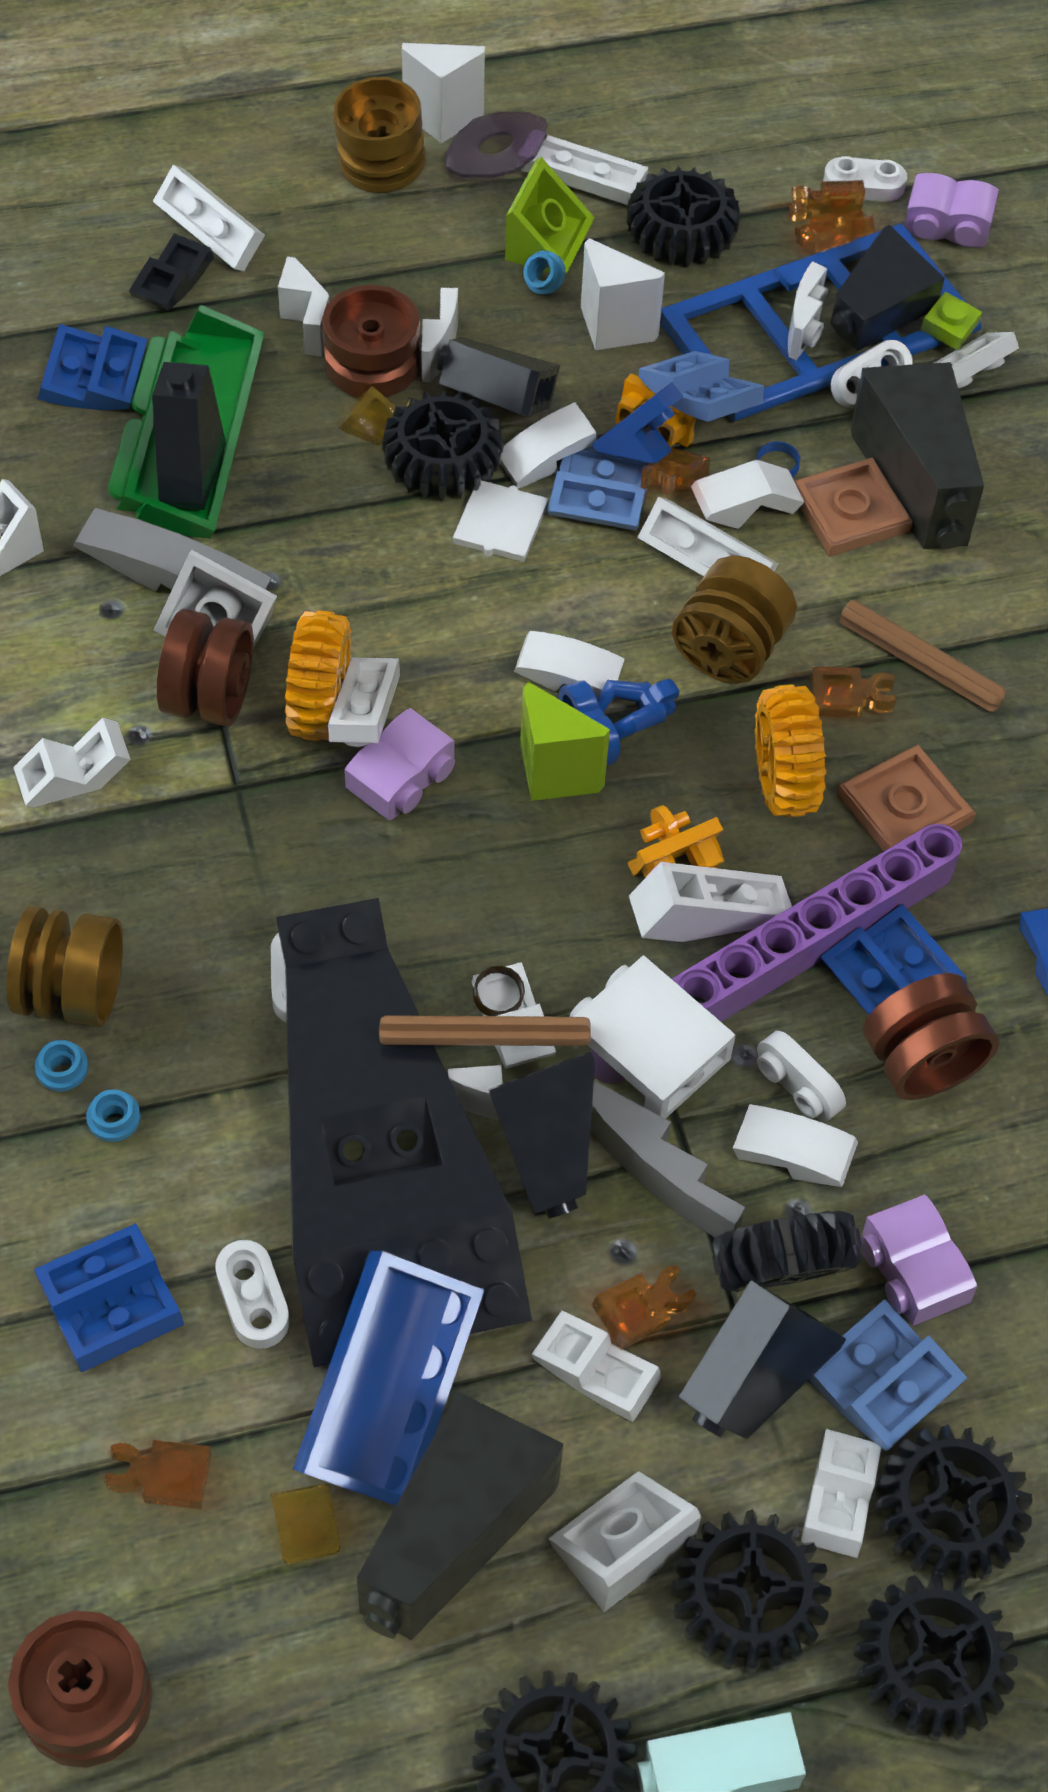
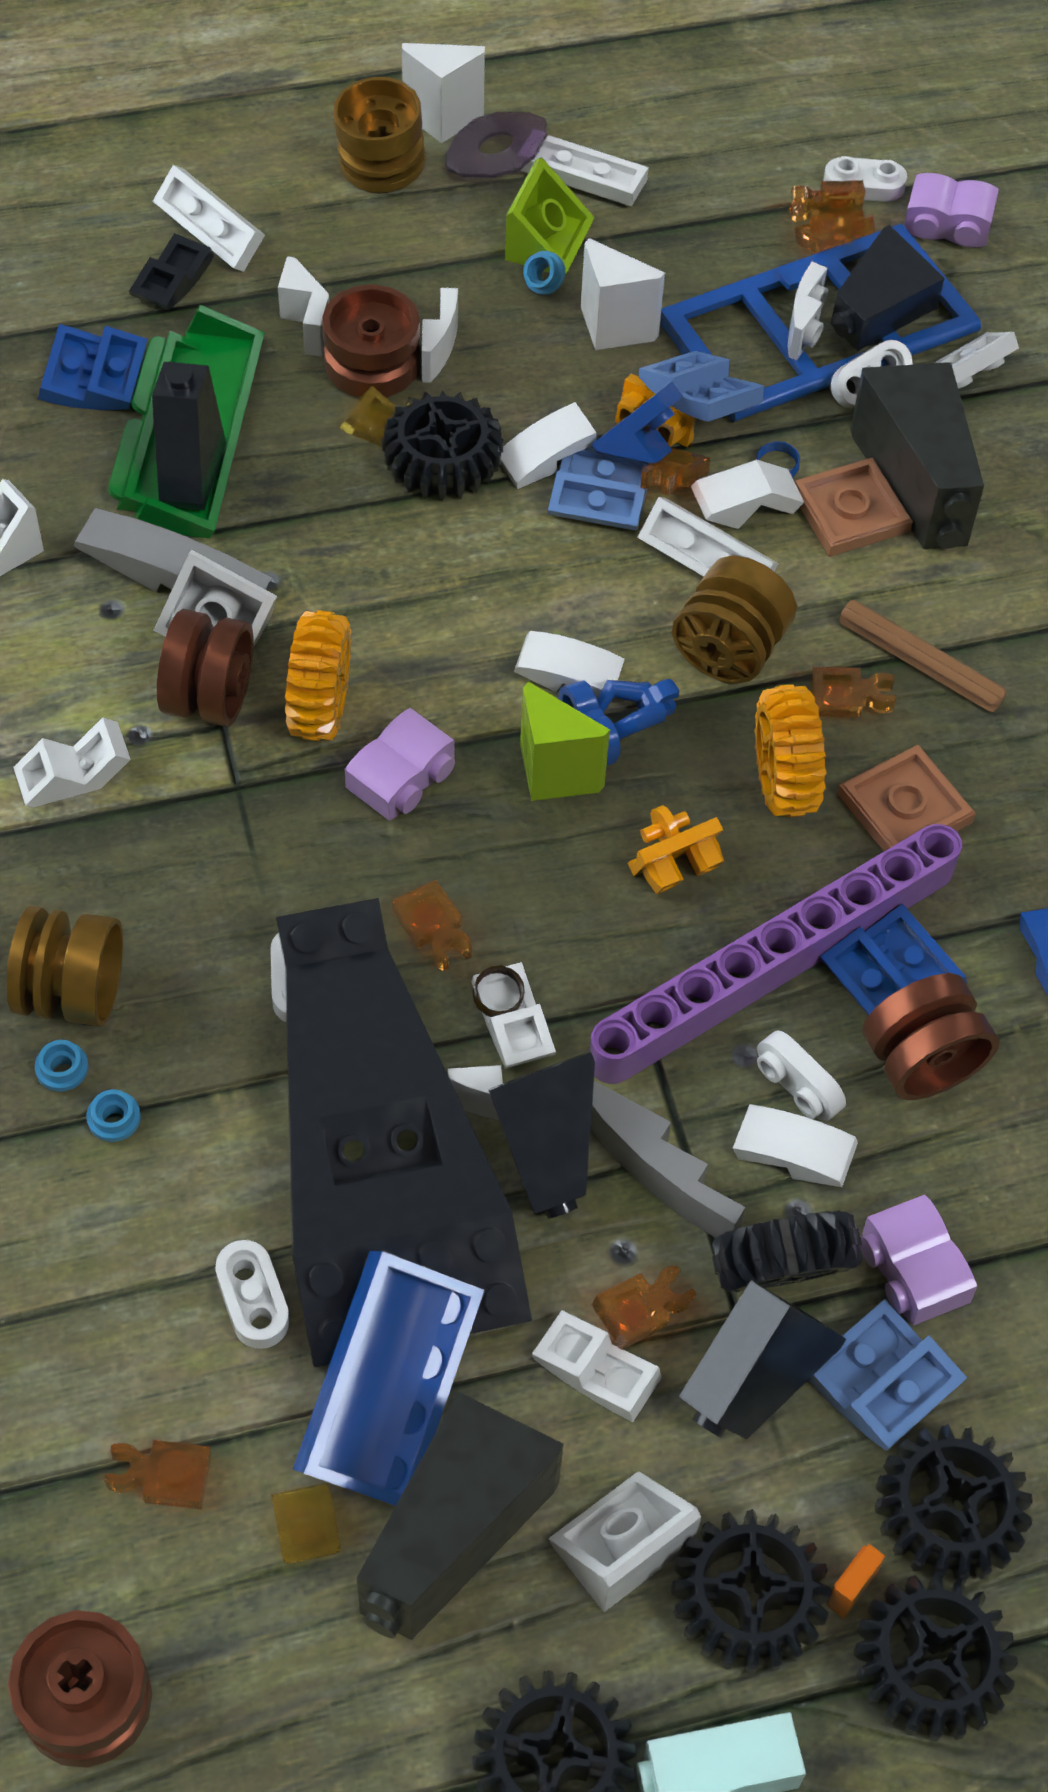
(109, 1297): blue slope -> none
(364, 701): white plate -> none
(432, 918): none -> clear orange plate
(485, 1030): medium nougat axle -> none
(498, 375): black slope -> none
(501, 521): white piece -> none
(655, 1035): white panel -> none
(683, 216): black gear -> none
(705, 902): white slope -> none
(841, 1493): white slope -> none
(855, 1580): none -> orange tile
(951, 320): lime plate -> none

